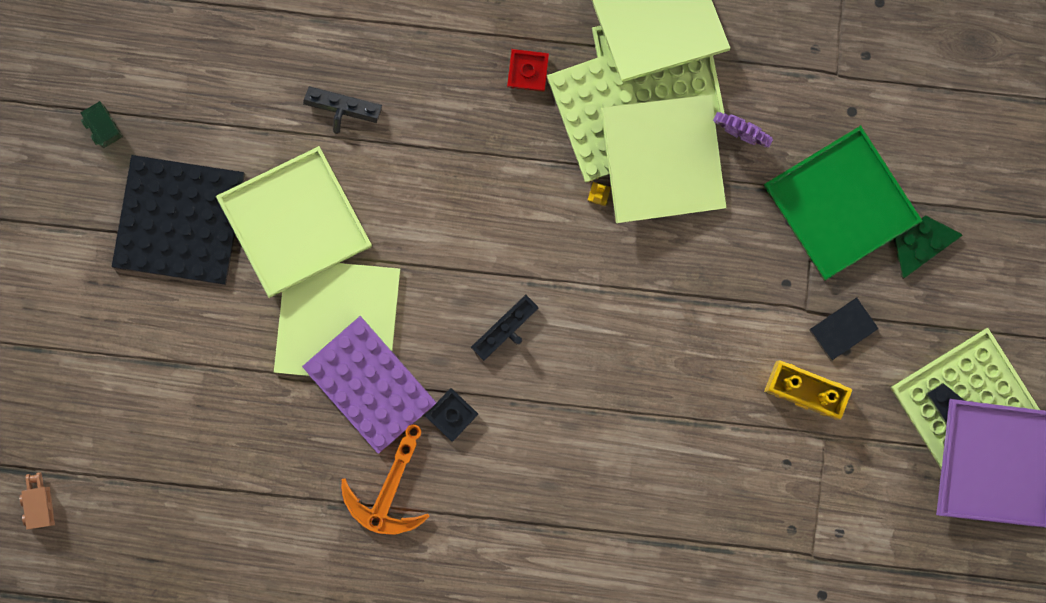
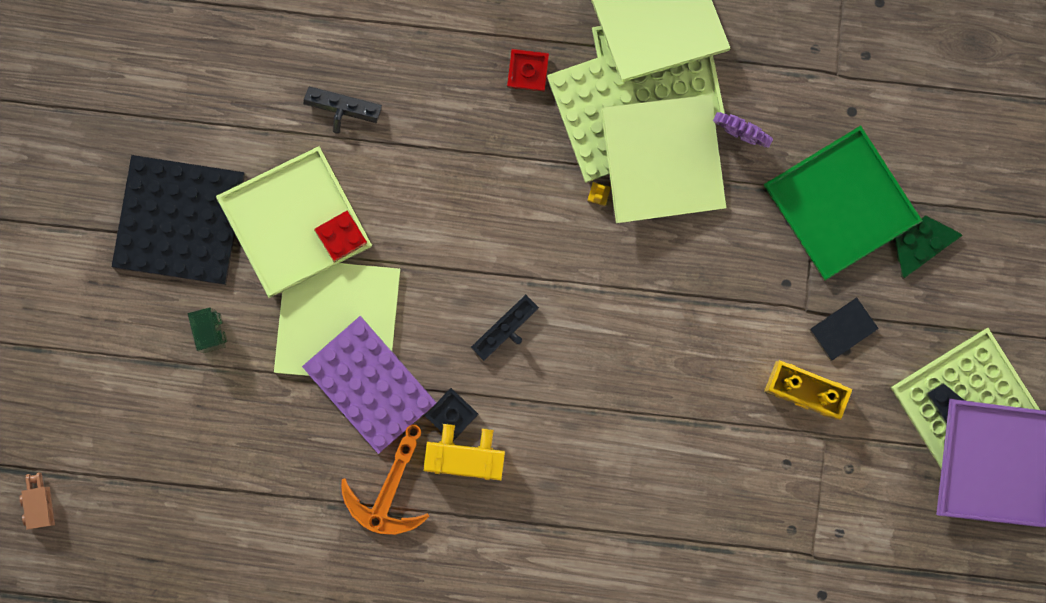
(101, 125): clear green brick -> none
(207, 330): none -> clear green brick
(340, 236): none -> red plate
(464, 460): none -> yellow piece

